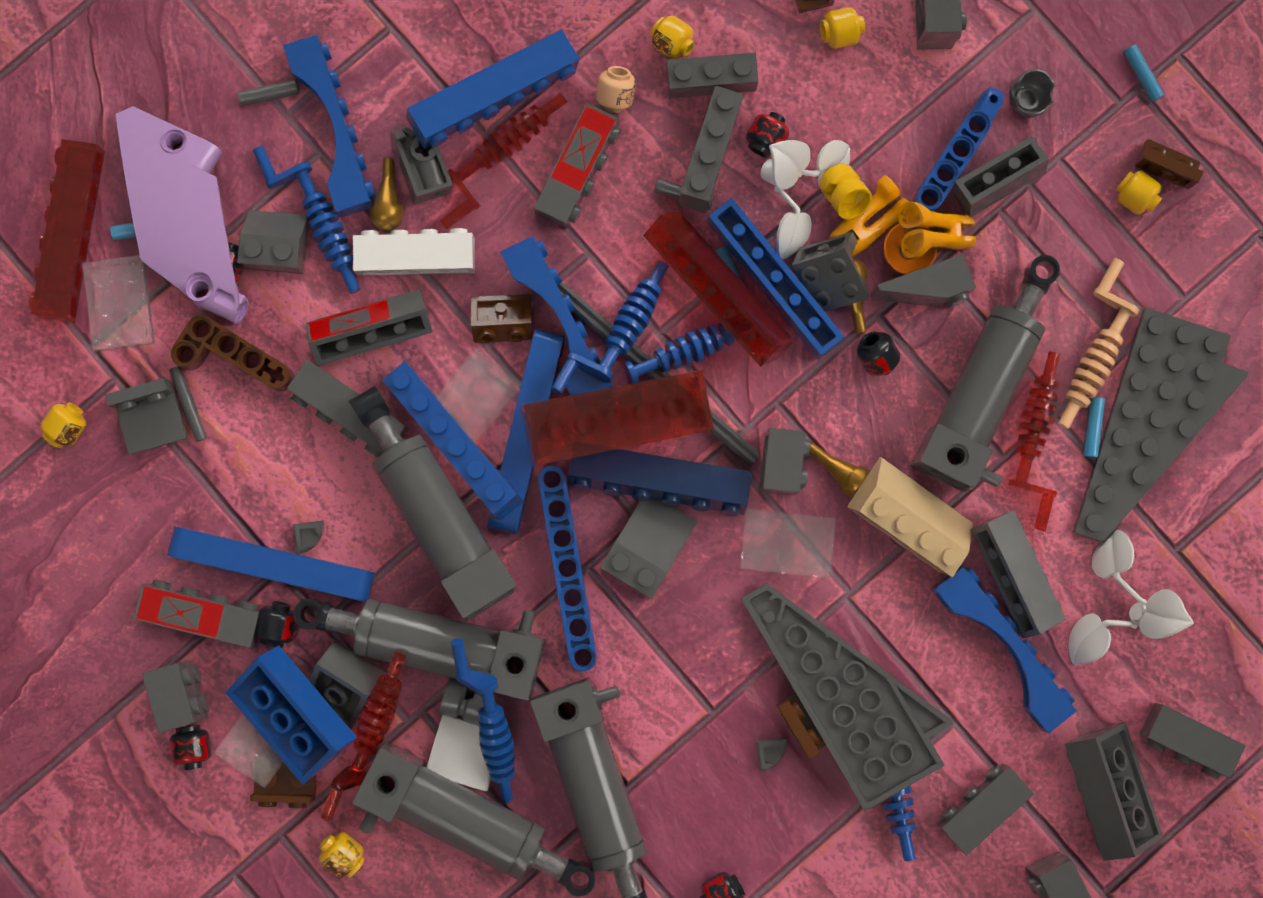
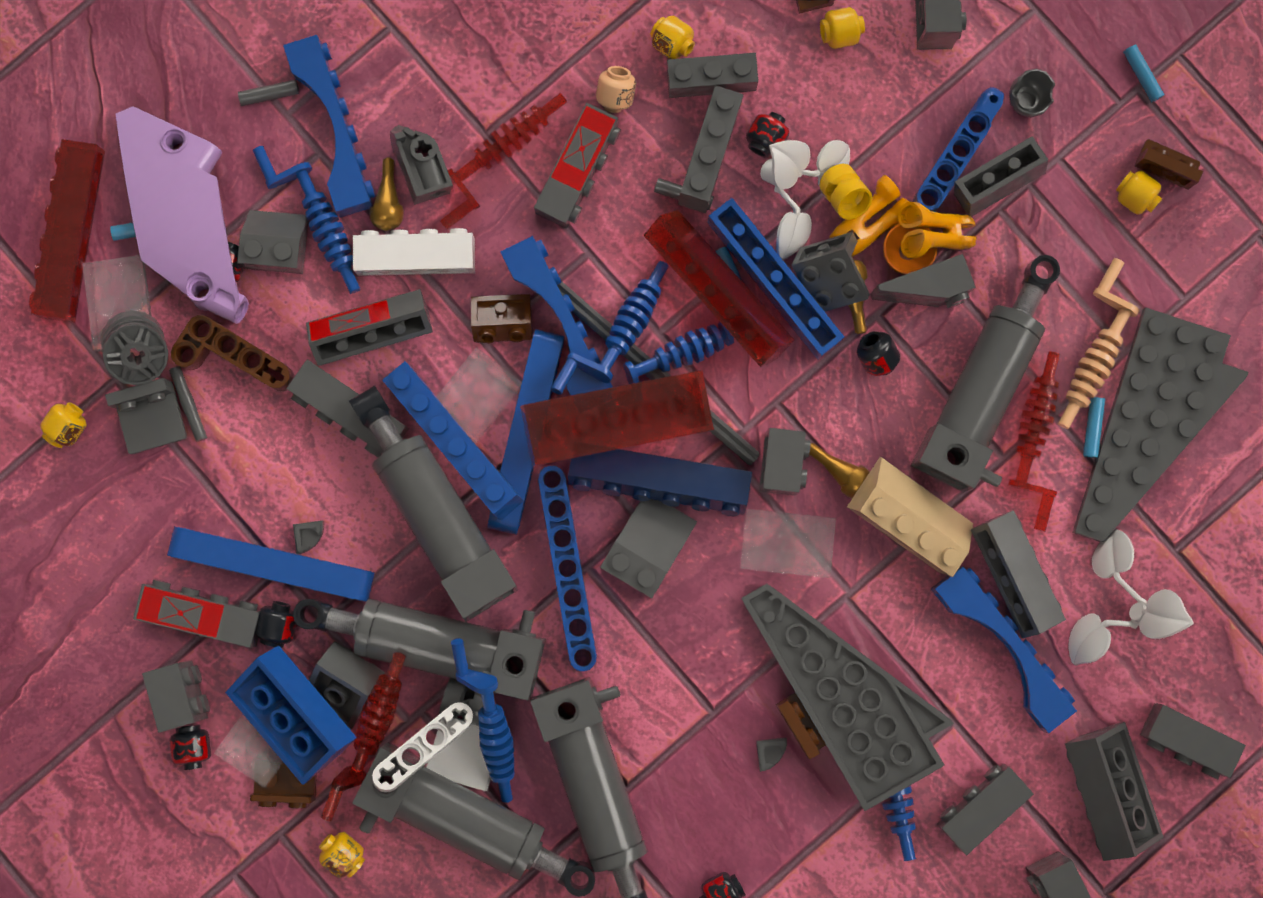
(137, 331): none -> dark grey wheel
(420, 744): none -> white beam
(492, 89): blue brick -> none

